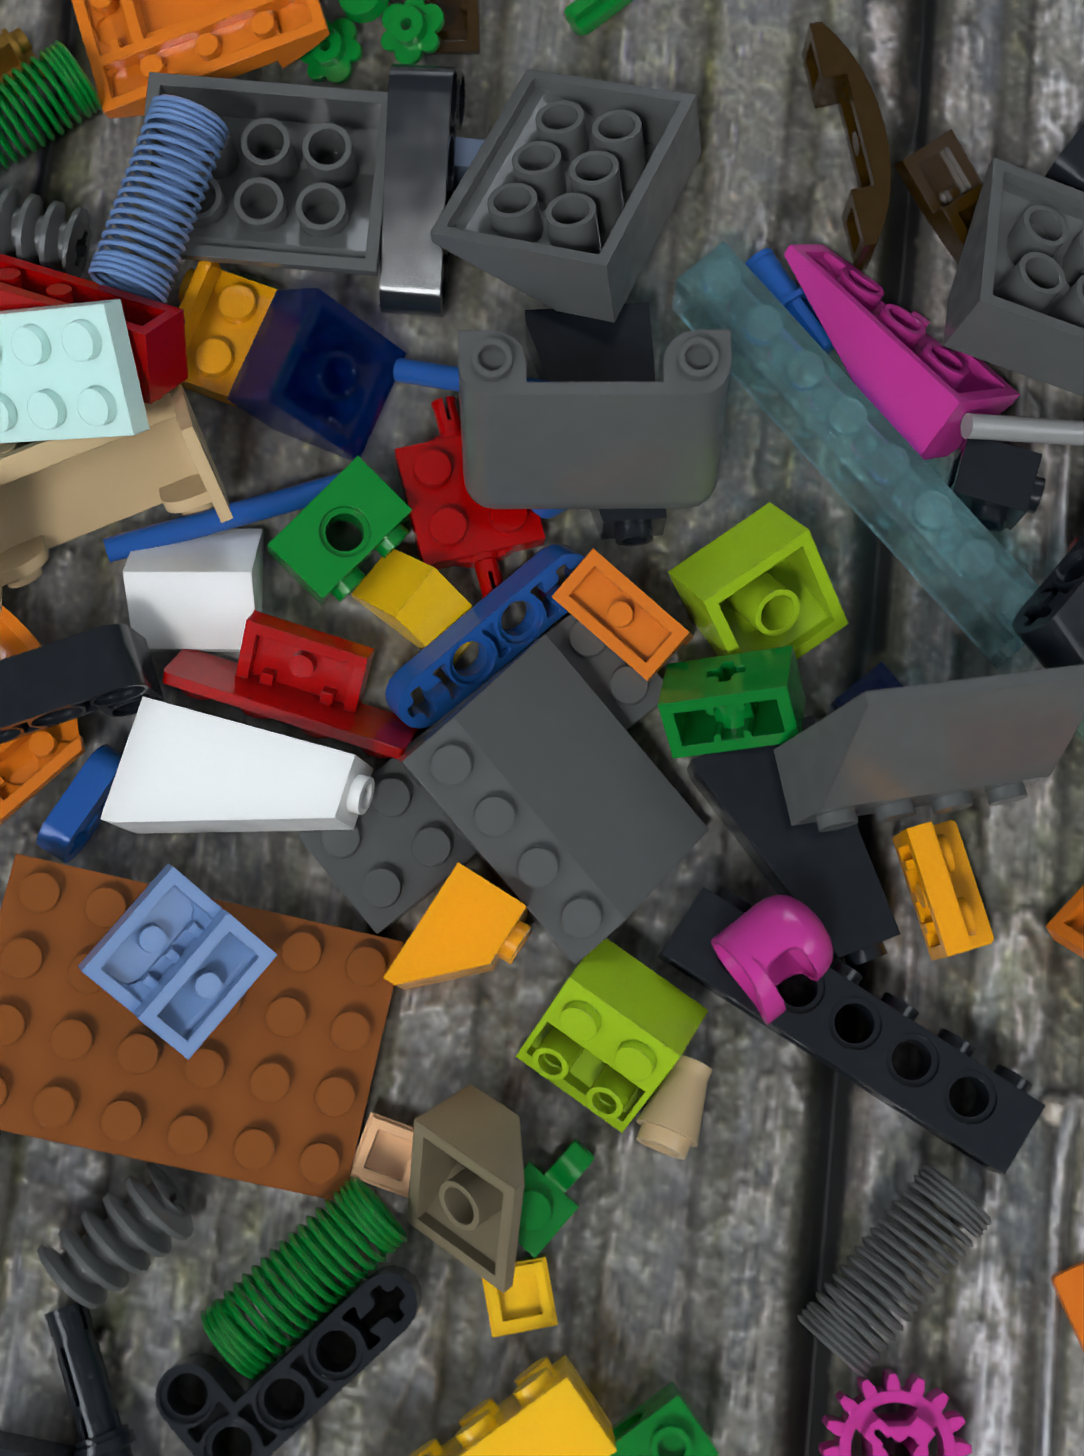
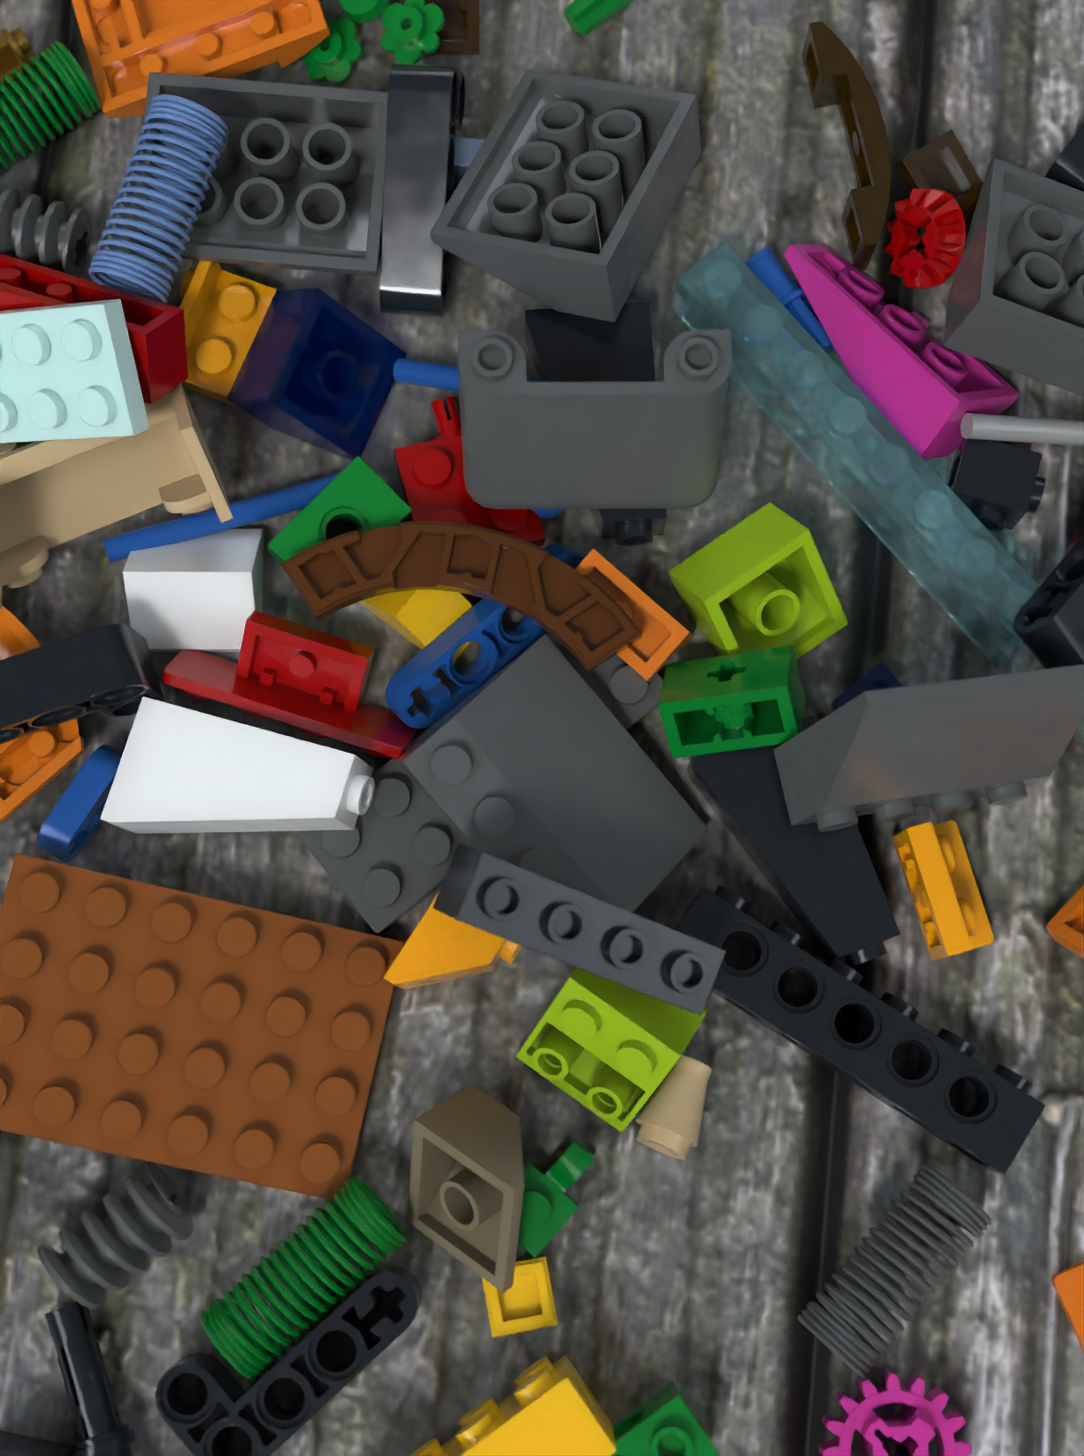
(177, 961): medium blue slope -> none
(385, 1154): light nougat tile -> none
(468, 562): none -> reddish brown tile
(578, 929): none -> black brick
(771, 945): dark pink helmet -> none
(942, 239): none -> red gear

